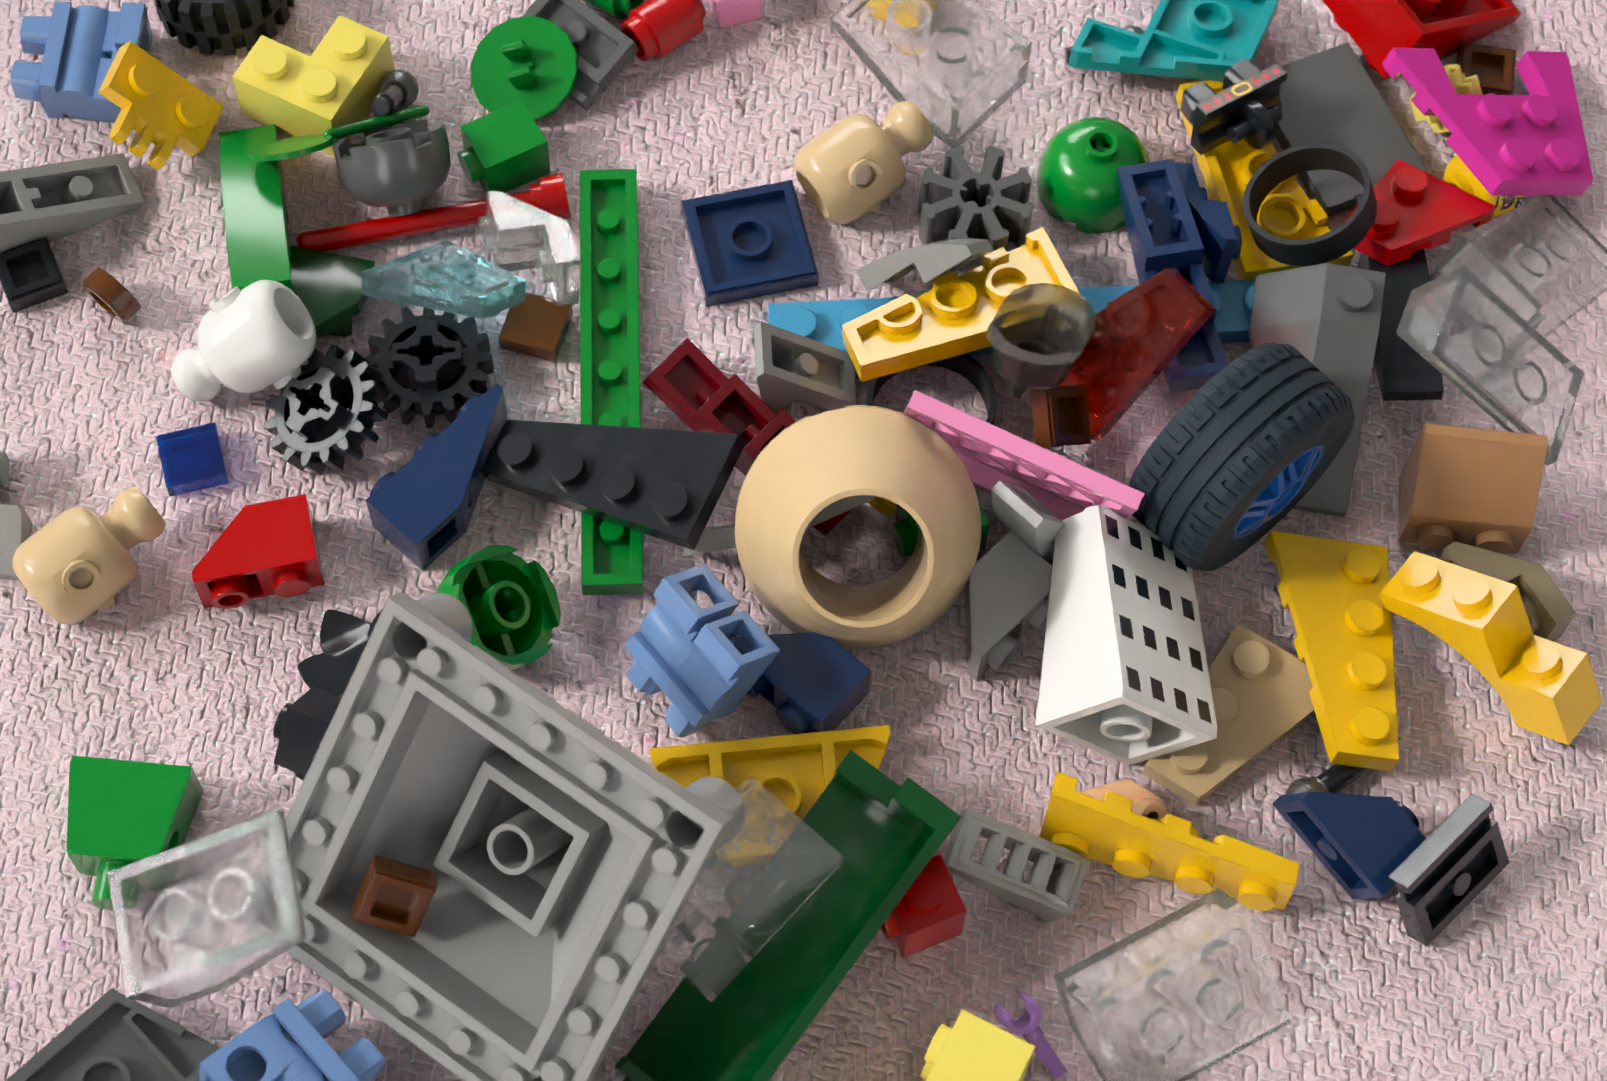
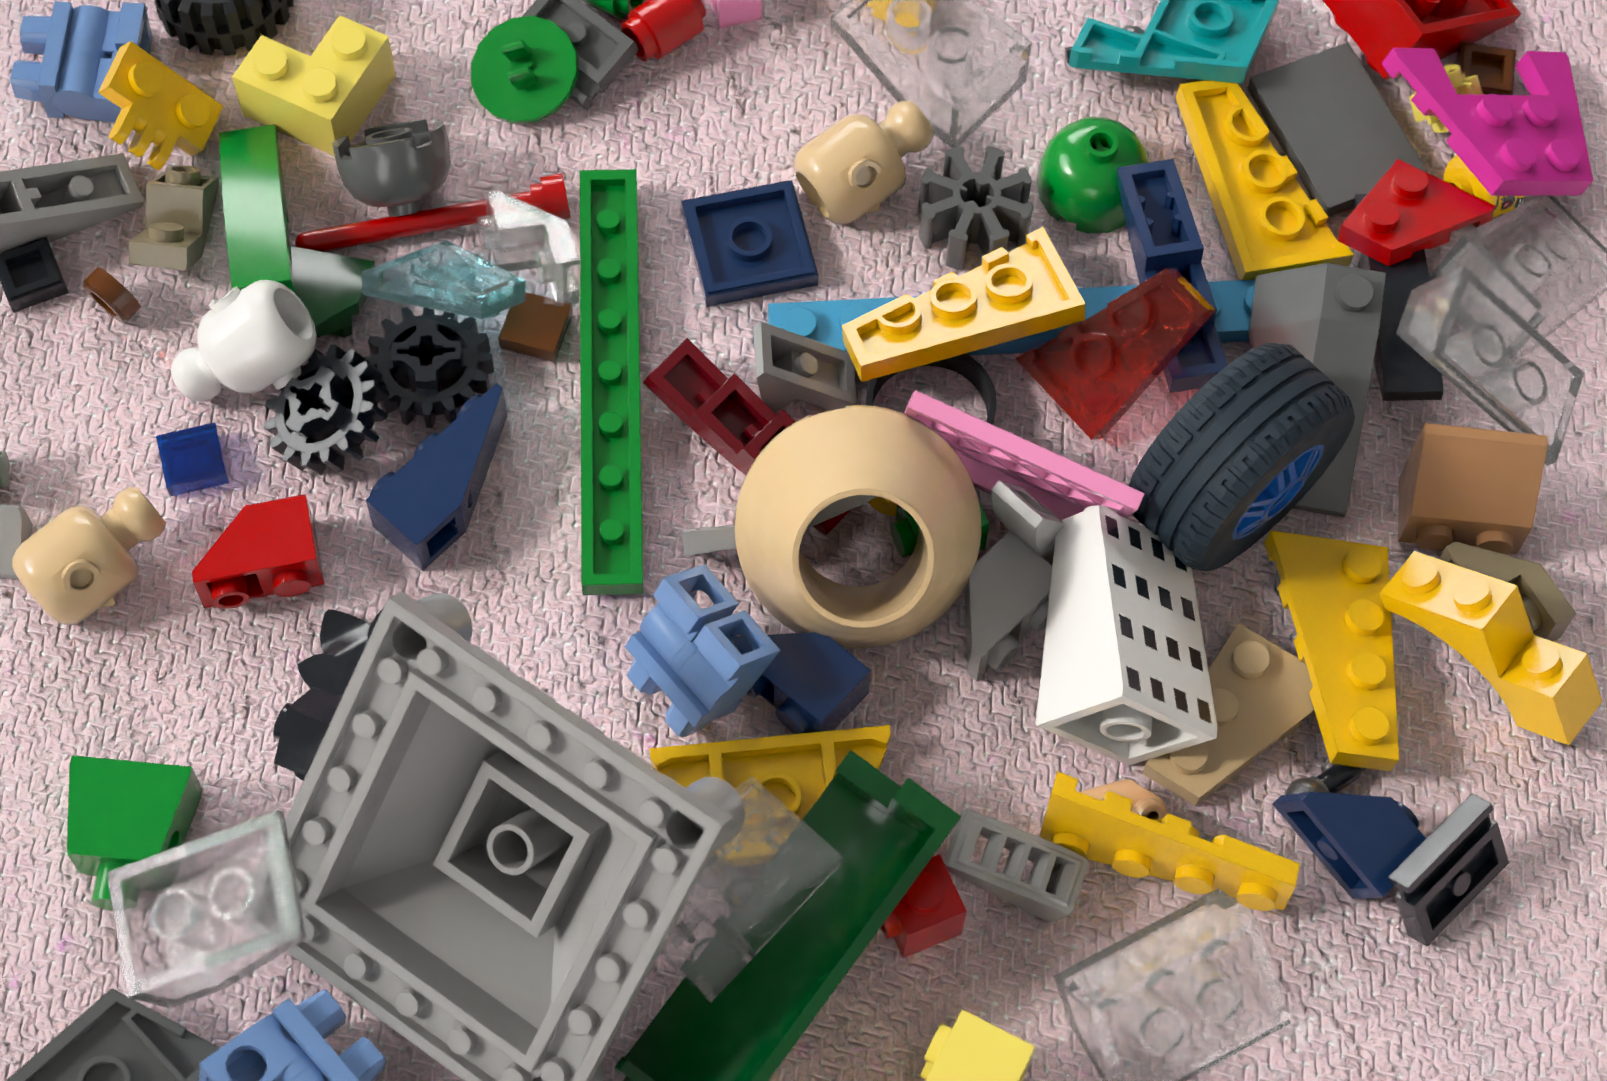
(176, 219): none -> dark tan slope
(308, 144): green piece -> none
(394, 896): reddish brown tile -> none
(397, 90): piece -> none
(504, 149): green brick -> none
(508, 603): green cylinder -> none
(625, 475): black wing -> none
(930, 260): light grey slope -> none
(1029, 1028): medium lavender hand -> none
(1039, 335): clear smoke piece -> none
(1061, 416): reddish brown tile -> none
(1213, 221): dark blue slope -> none
(1239, 112): black hips -> none
(1296, 161): black tyre -> none

